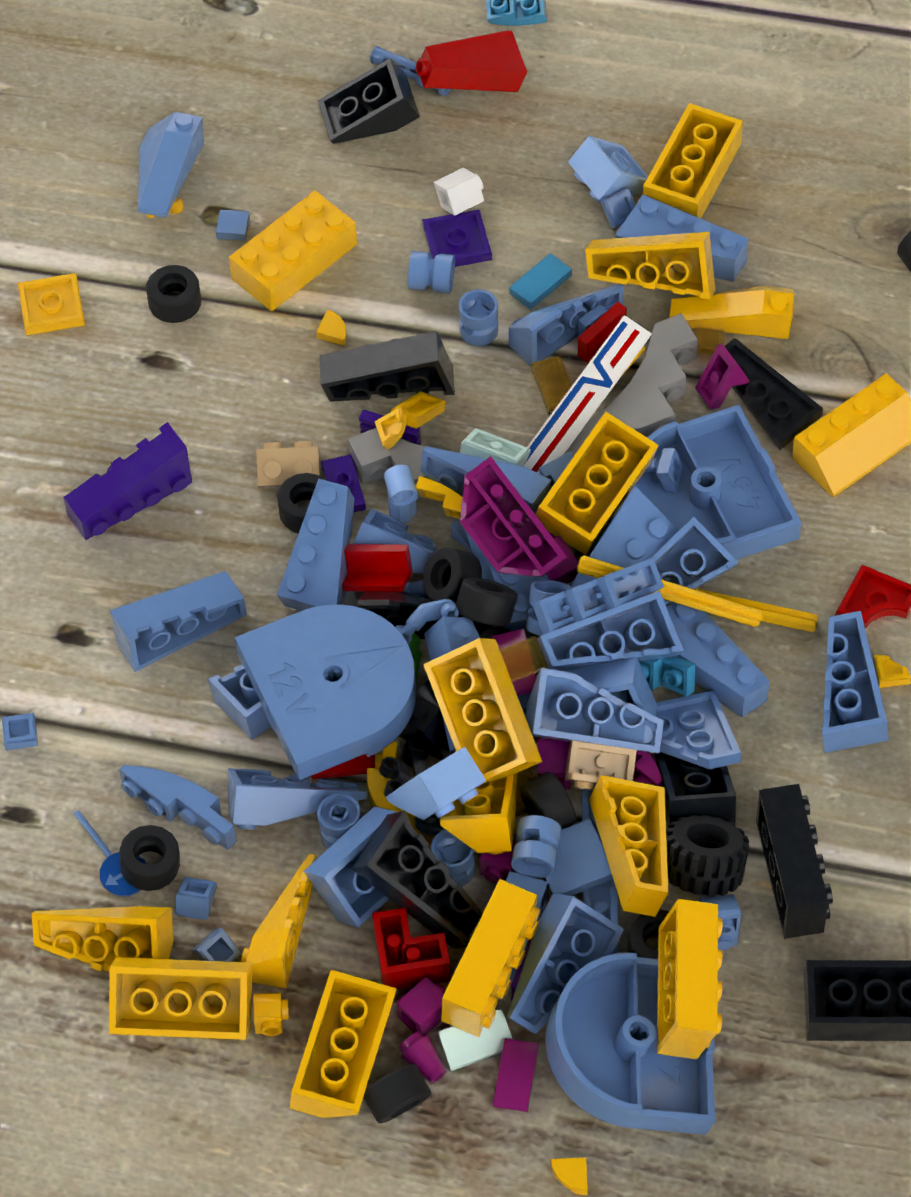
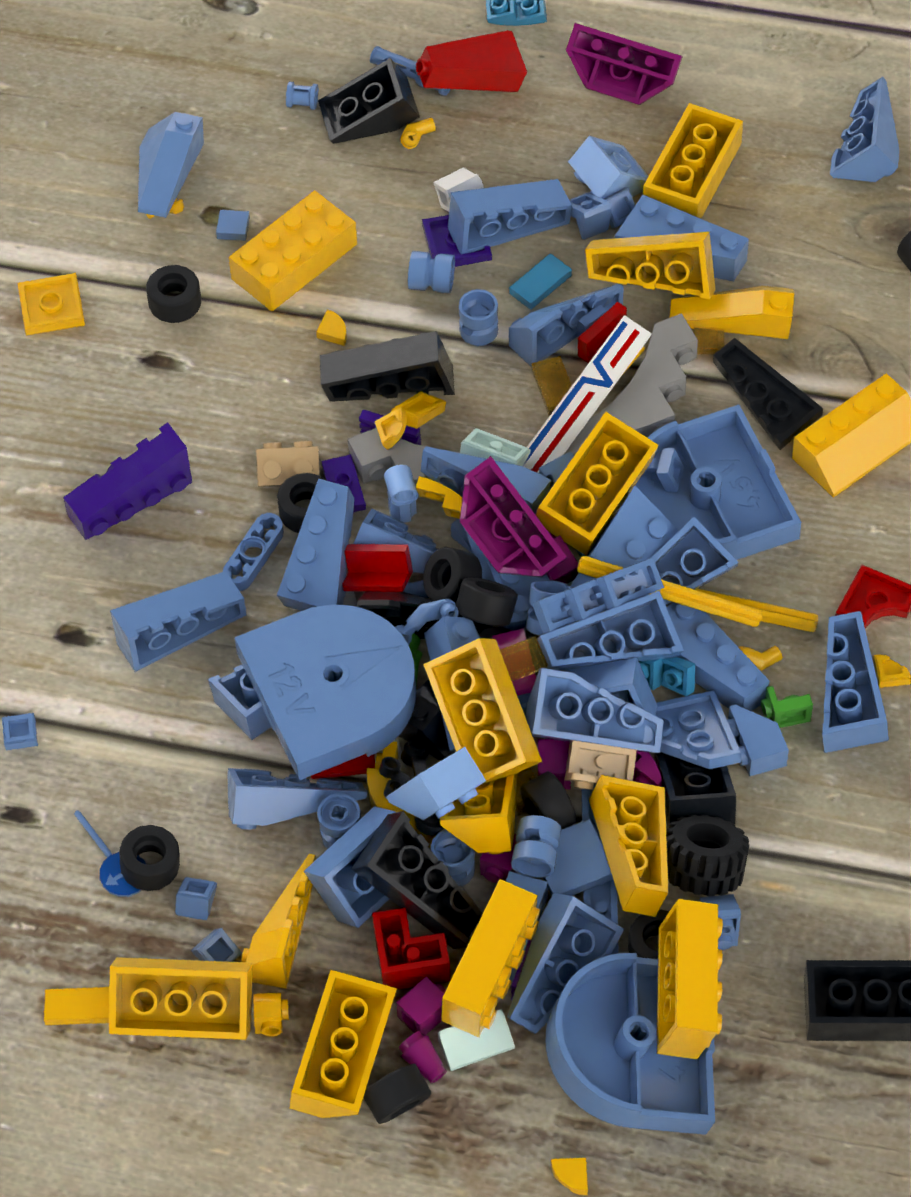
(76, 1006): none -> yellow tile
(105, 933): yellow wedge -> none
(173, 795): medium blue slope -> none
(254, 538): none -> medium blue beam
(302, 95): none -> medium blue bush
(414, 131): none -> yellow arm
(506, 213): none -> medium blue wedge
(516, 1075): magenta slope -> none
(591, 214): none -> medium blue slope
(621, 65): none -> magenta wedge
(719, 377): magenta slope -> none
(758, 740): none -> medium blue slope
(764, 659): none -> yellow arm
(789, 711): none -> bright green bracket
(793, 861): black brick -> none
(871, 140): none -> medium blue wedge

